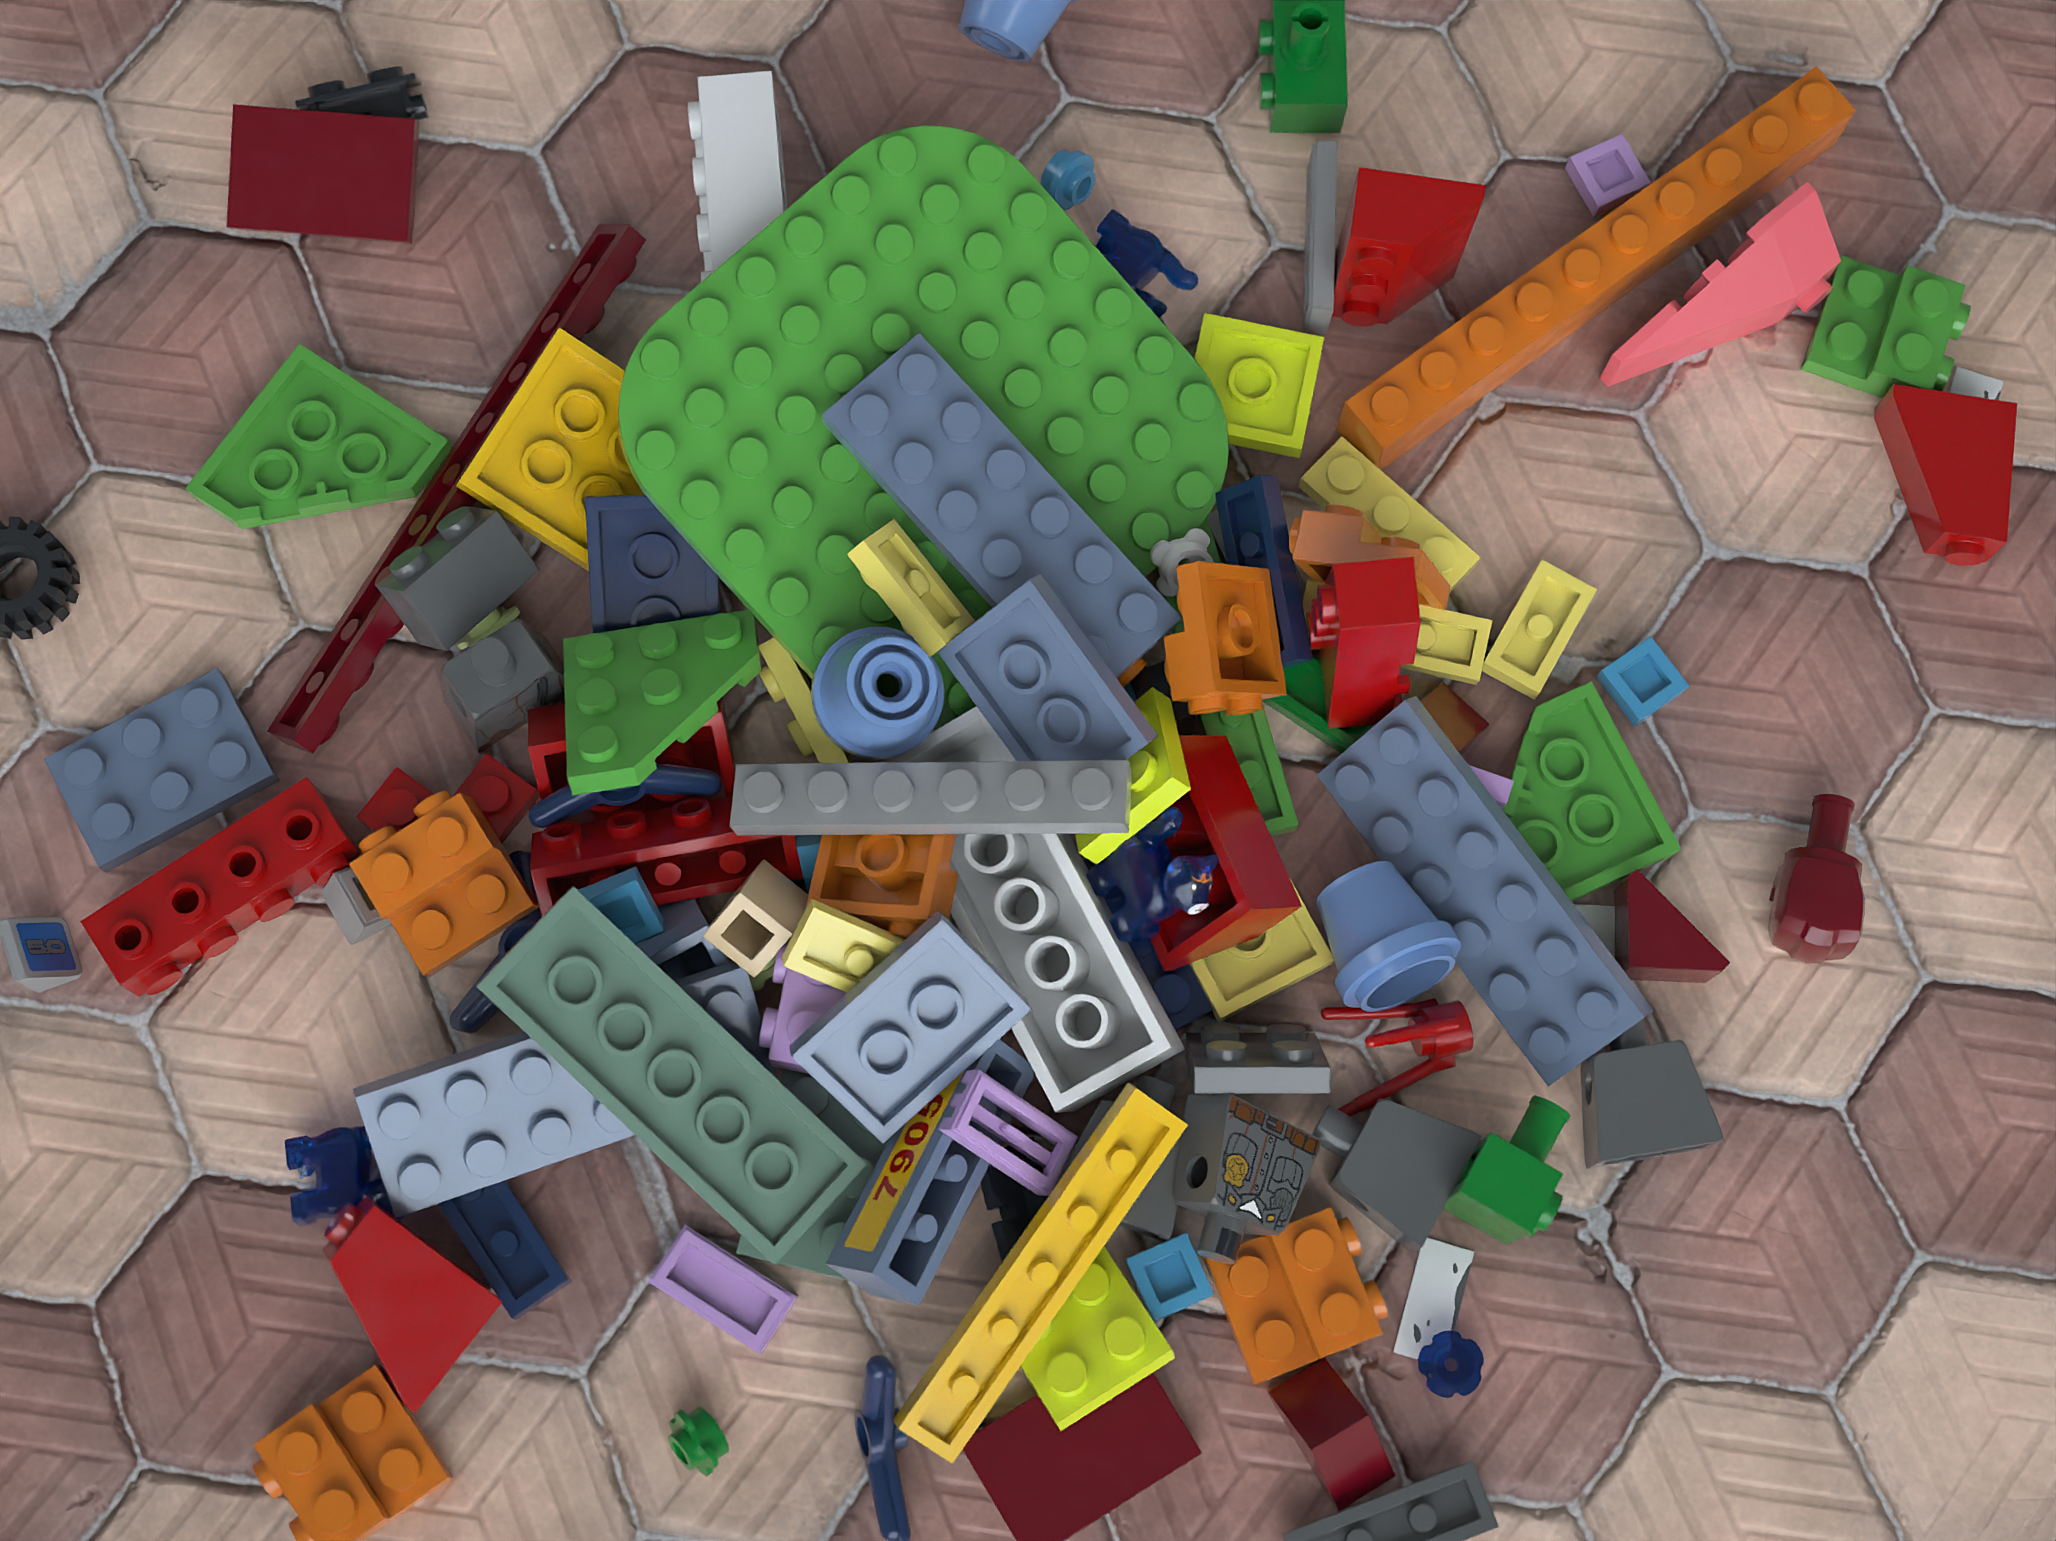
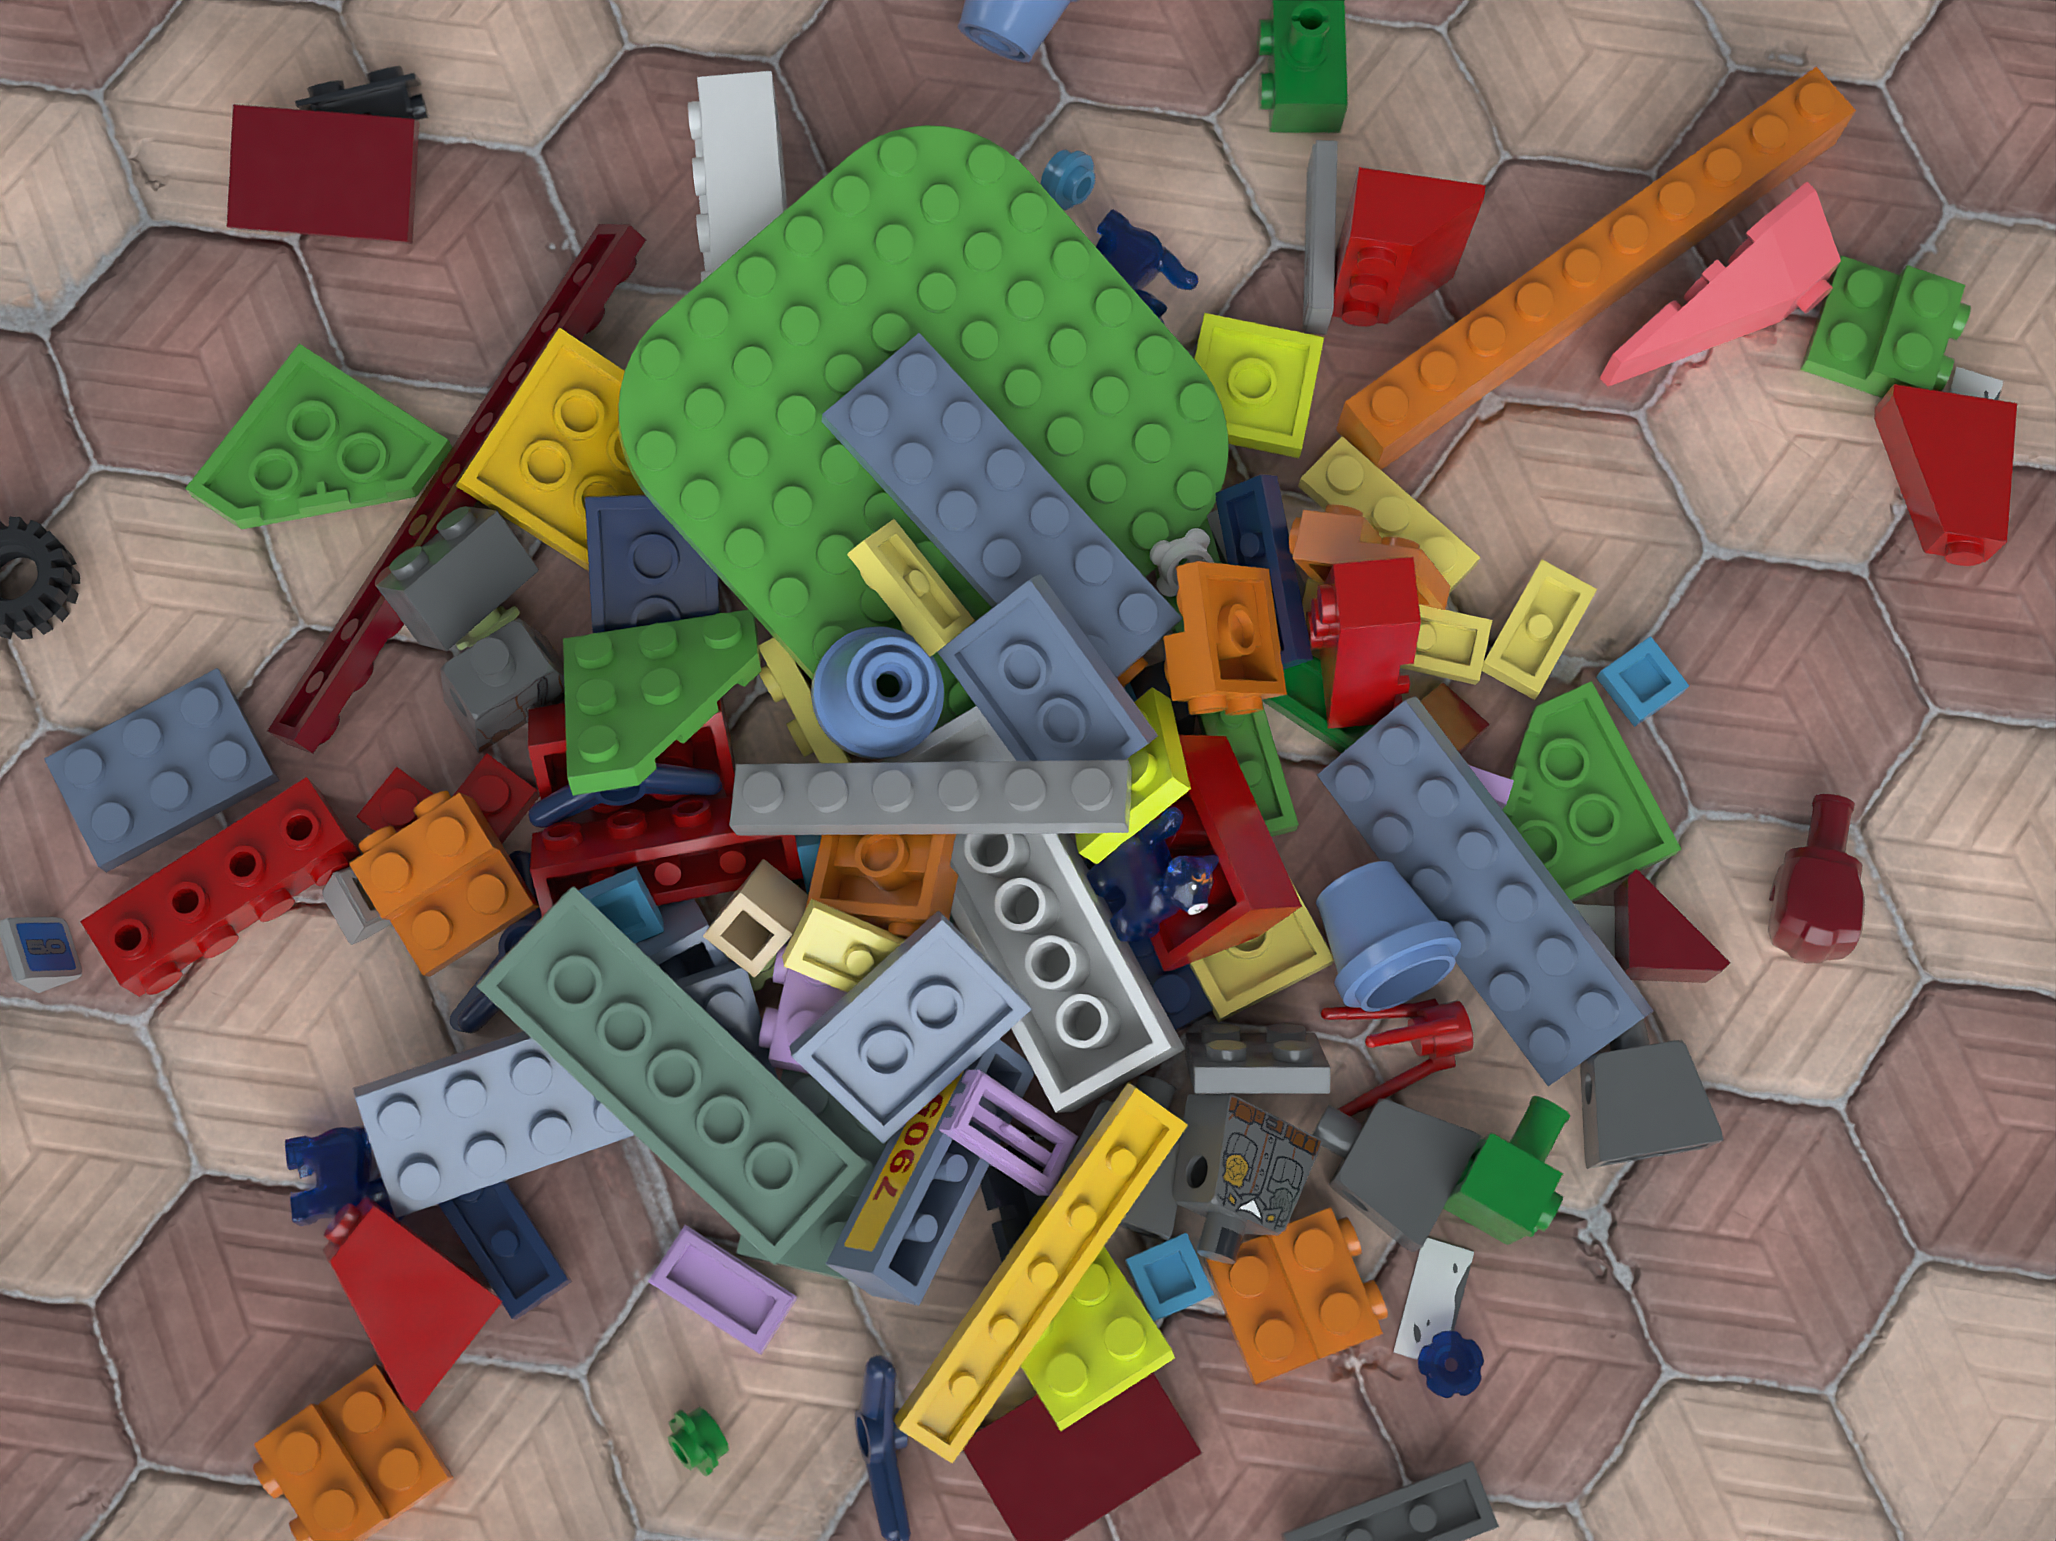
(1333, 1433): dark red slope -> none
(1607, 175): lavender plate -> none

